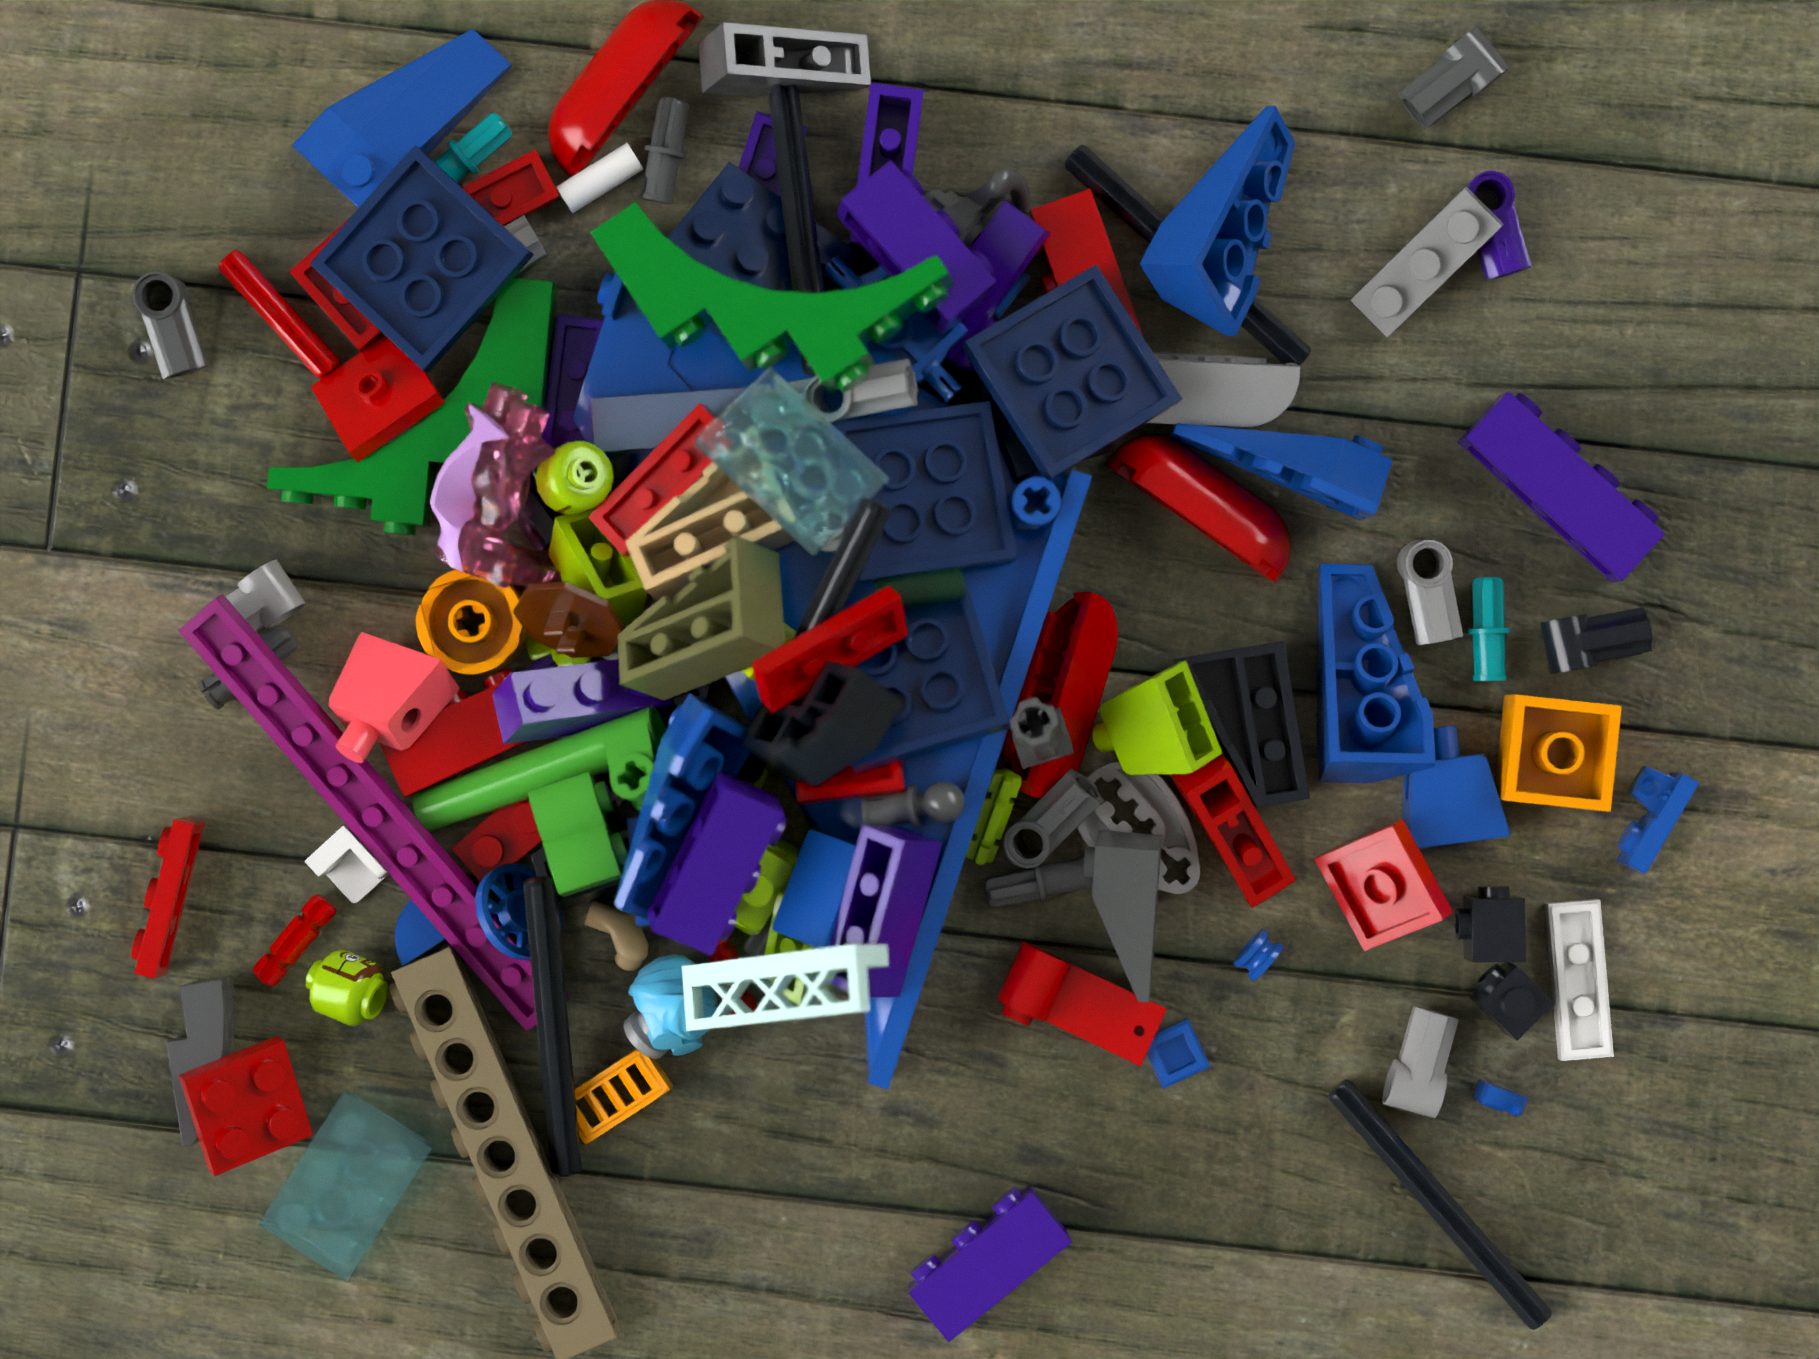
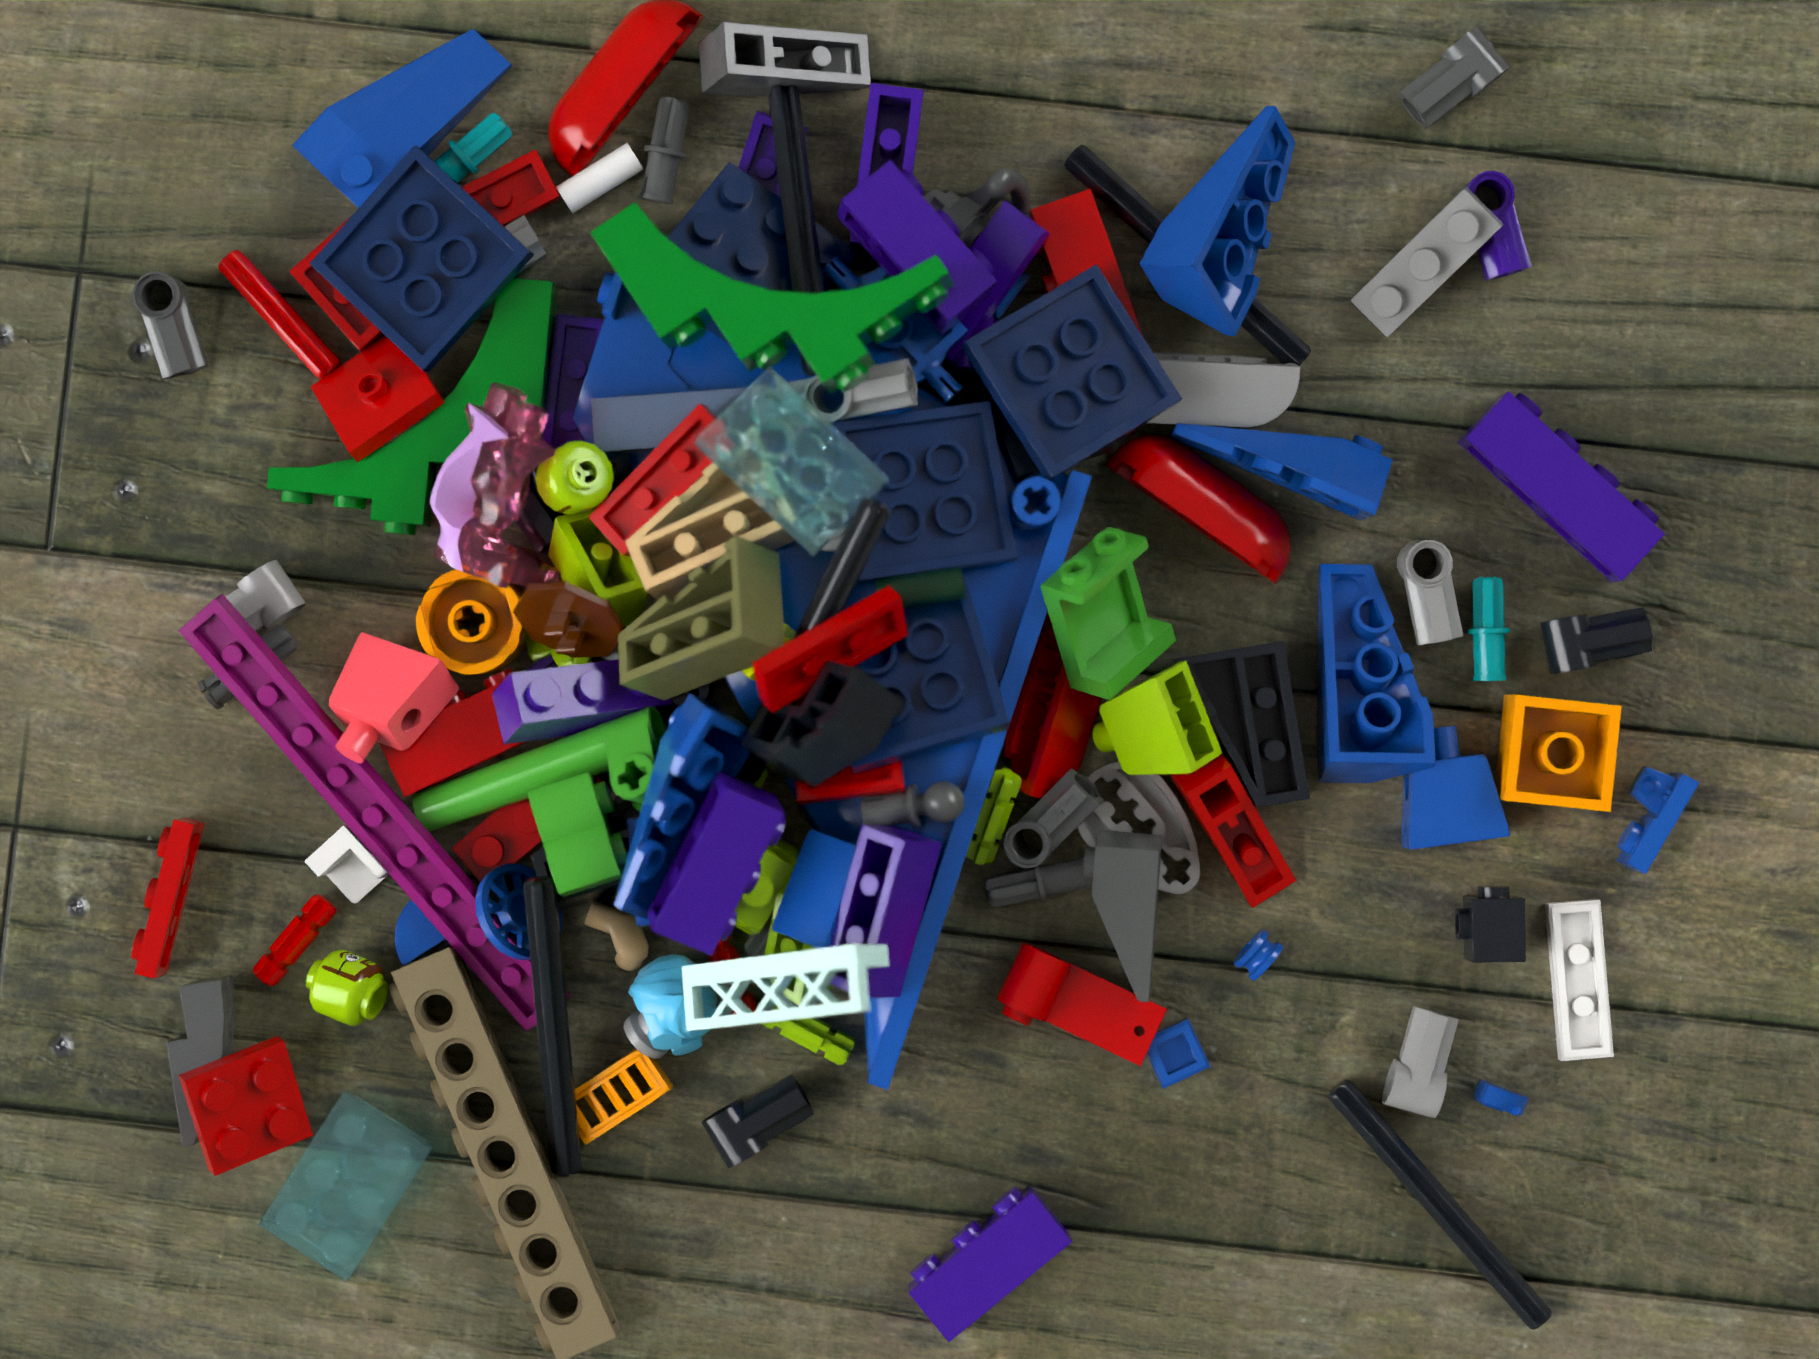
(747, 1125): none -> black piece
(816, 1035): none -> lime axle
(1039, 733): dark grey piece -> none
(1102, 615): none -> bright green panel
(1383, 885): plate -> none
(1510, 999): black brick -> none

